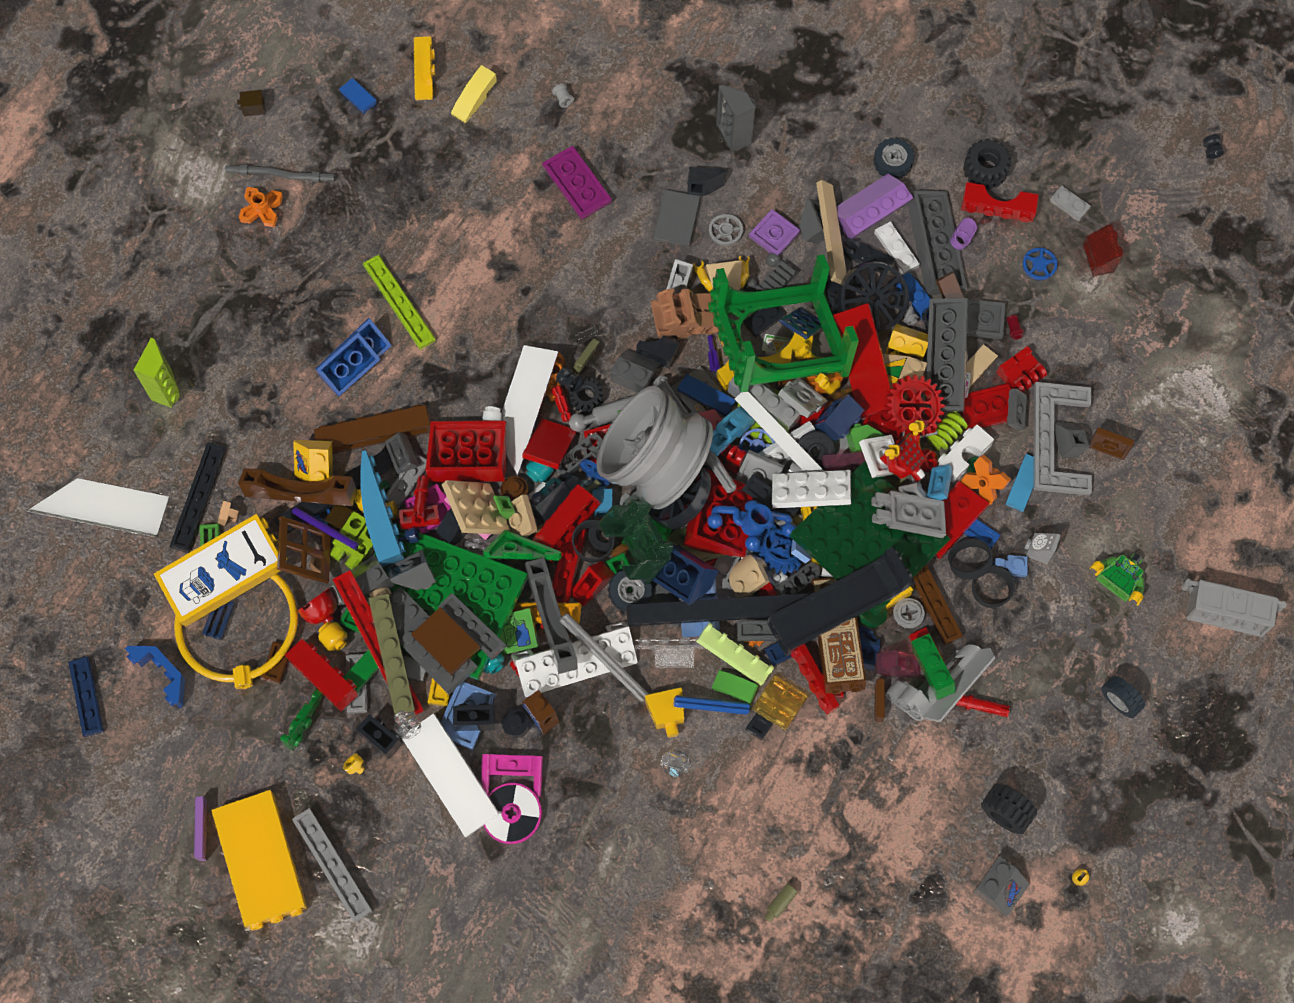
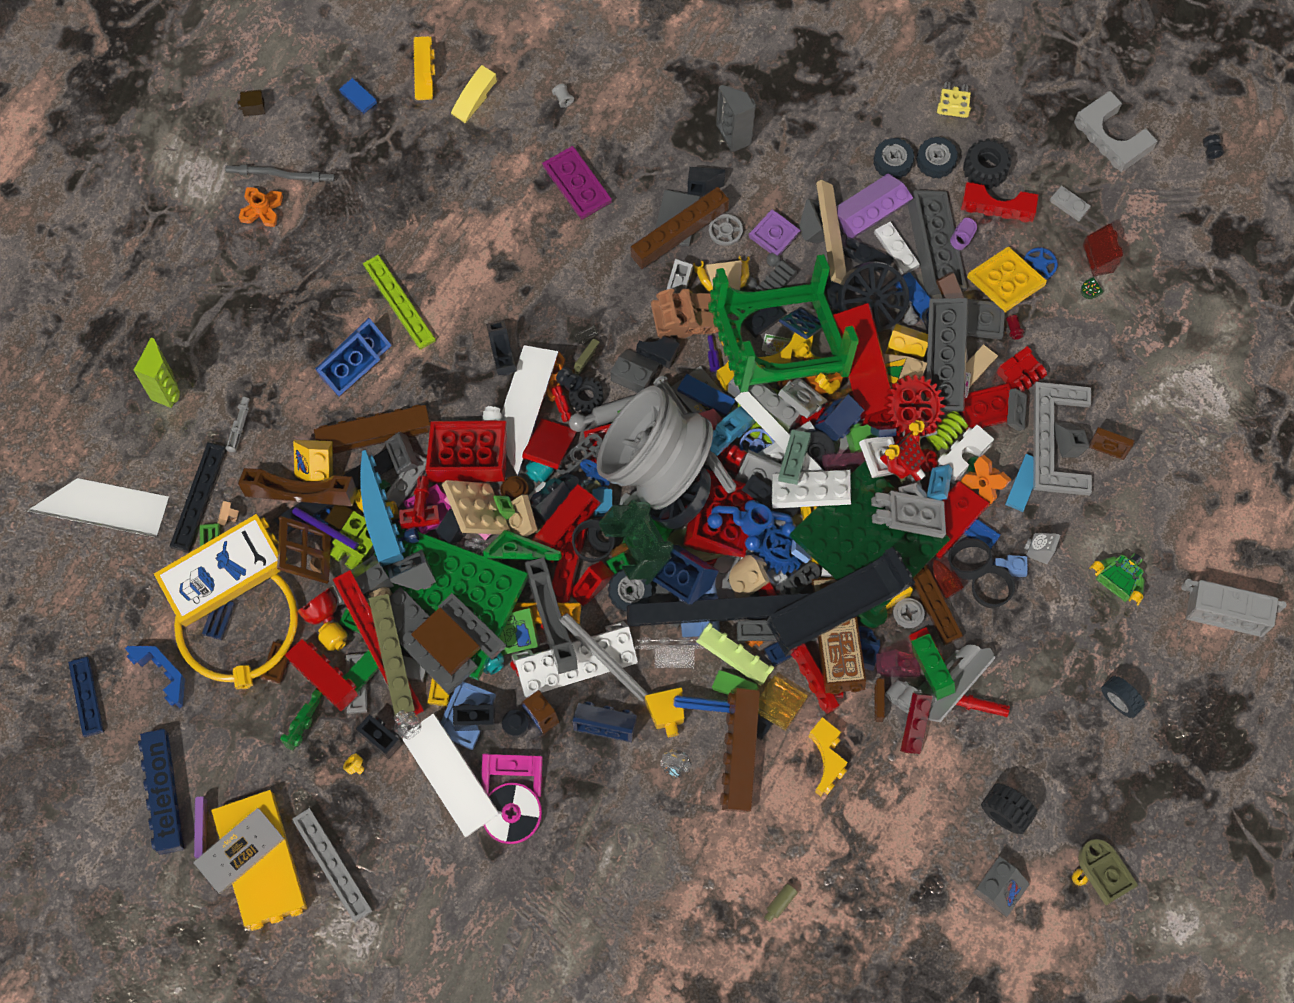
(161, 792): none -> dark blue brick
(237, 426): none -> light grey piece
(238, 851): none -> light grey tile
(501, 348): none -> black arch
(604, 721): none -> dark blue slope
(679, 227): none -> reddish brown brick
(740, 750): none -> reddish brown brick
(794, 457): none -> sand green plate
(827, 737): none -> yellow arch
(883, 431): none -> dark blue tile
(916, 723): none -> dark red plate
(939, 166): none -> black wheel
(946, 579): none -> clear red plate
(954, 101): none -> light yellow piece
(1006, 279): none -> yellow plate
(1090, 289): none -> dark green tile
(1105, 871): none -> olive tile
(1120, 153): none -> light grey arch

